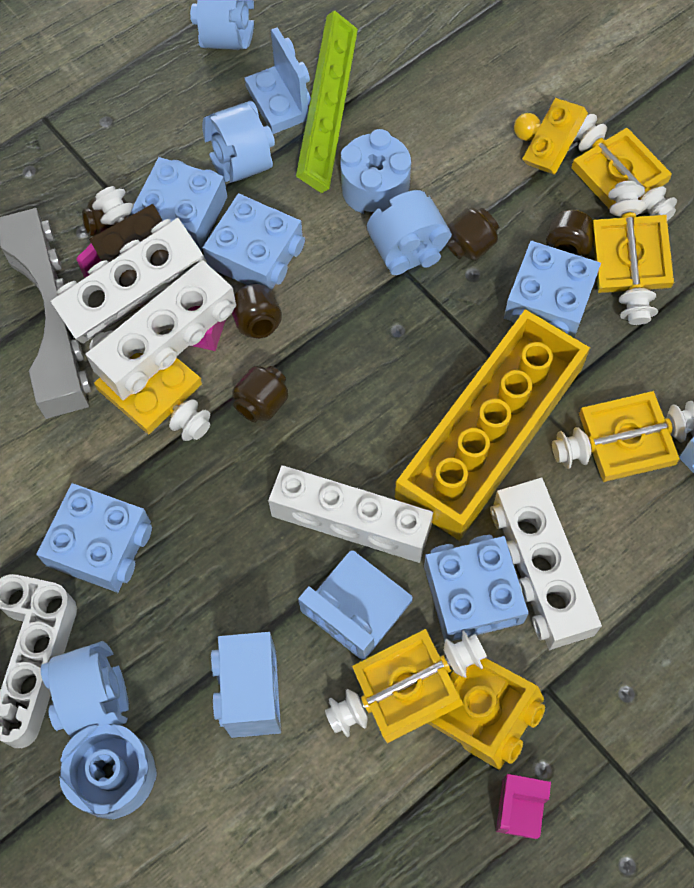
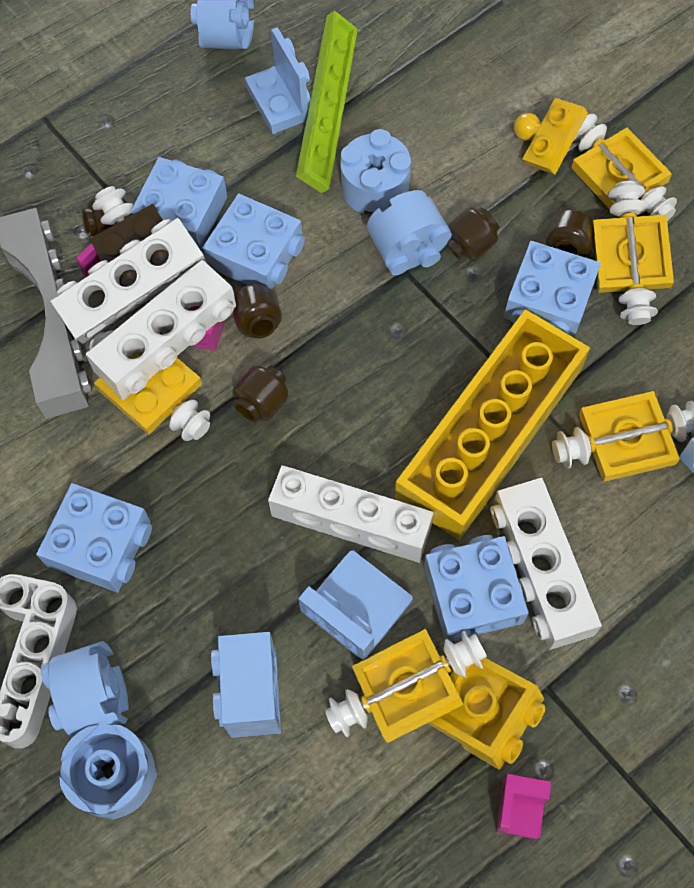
(238, 142): light blue brick -> none

